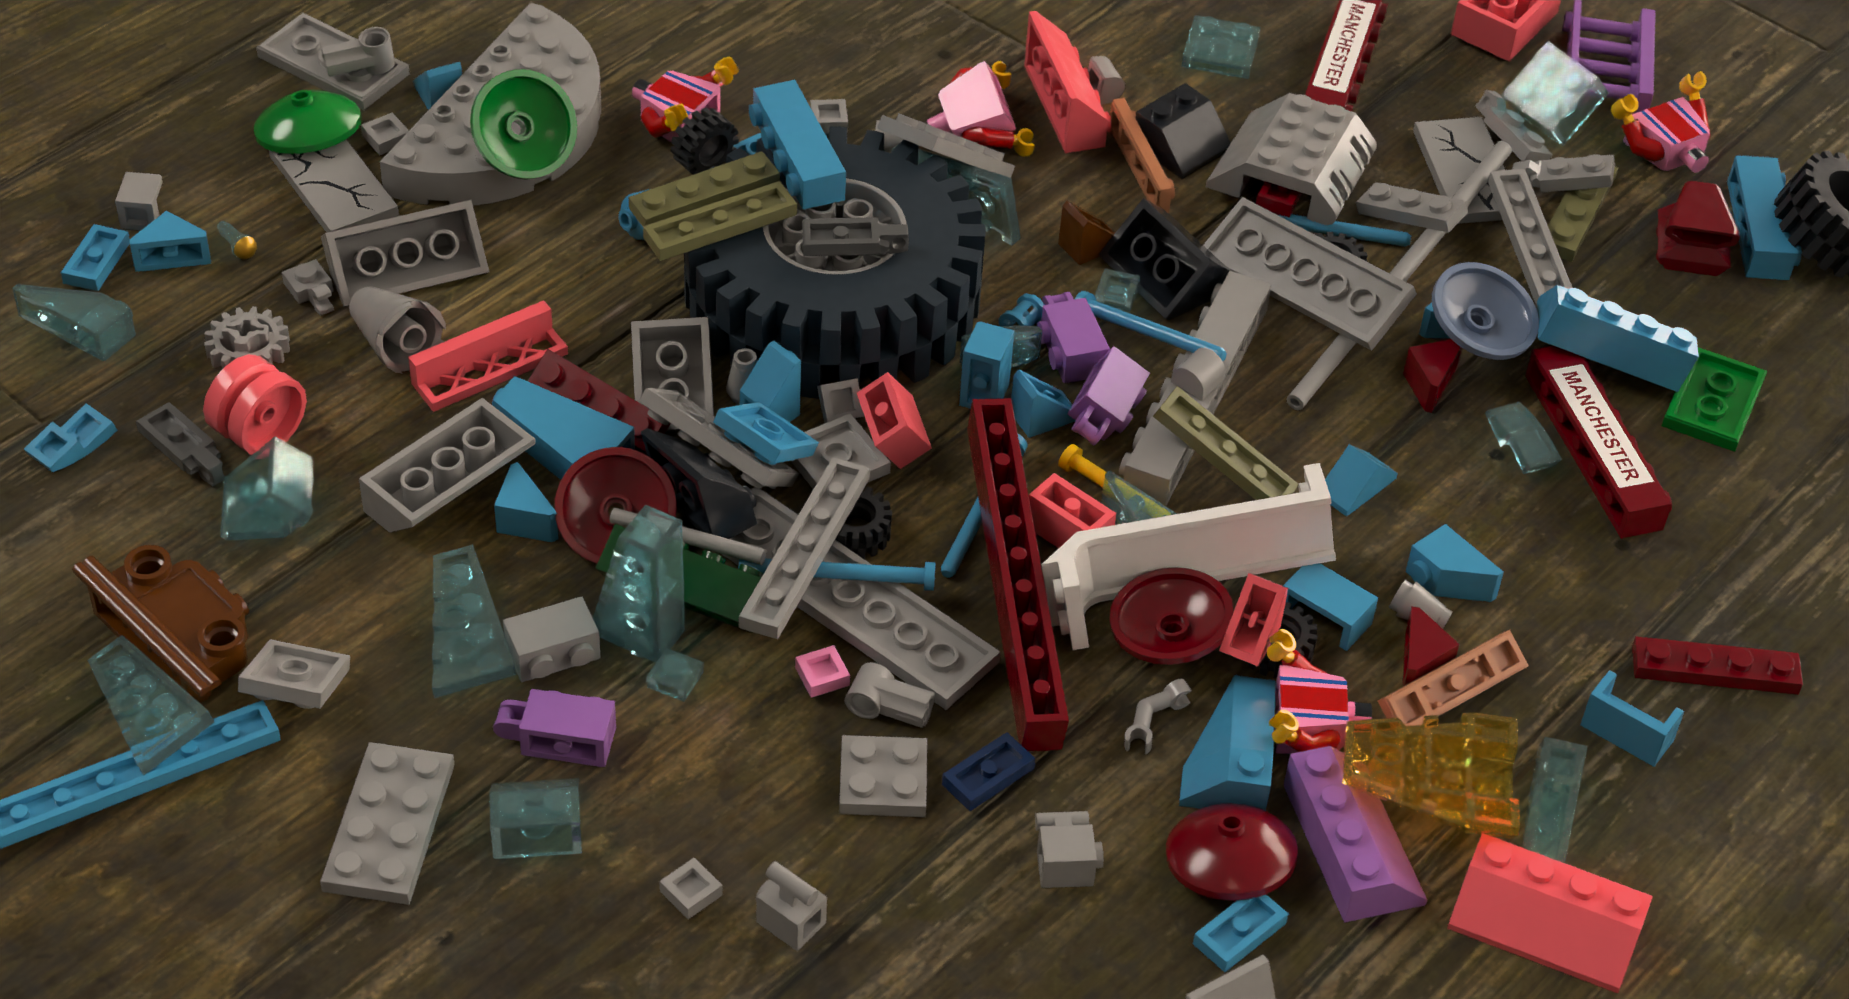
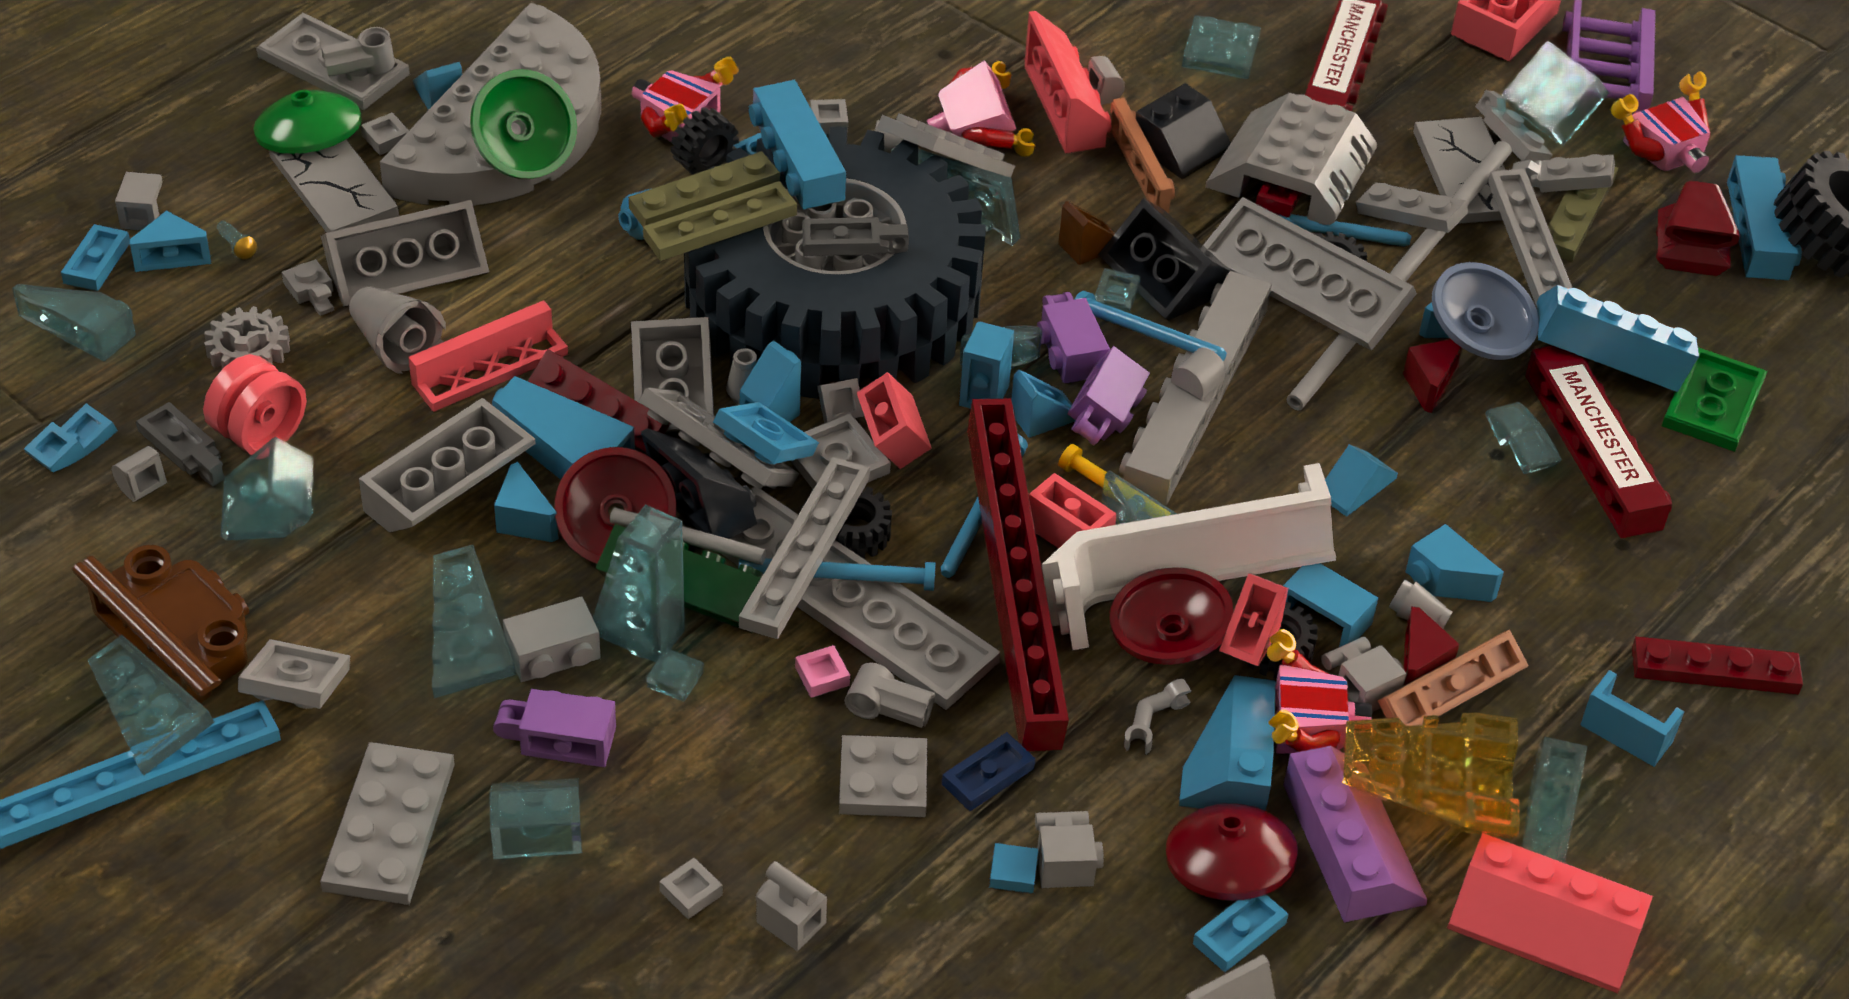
(139, 473): none -> light grey brick
(1014, 868): none -> dark azure tile
(1020, 314): dark azure bush -> none
(1223, 447): olive plate -> none
(1368, 671): none -> light grey brick

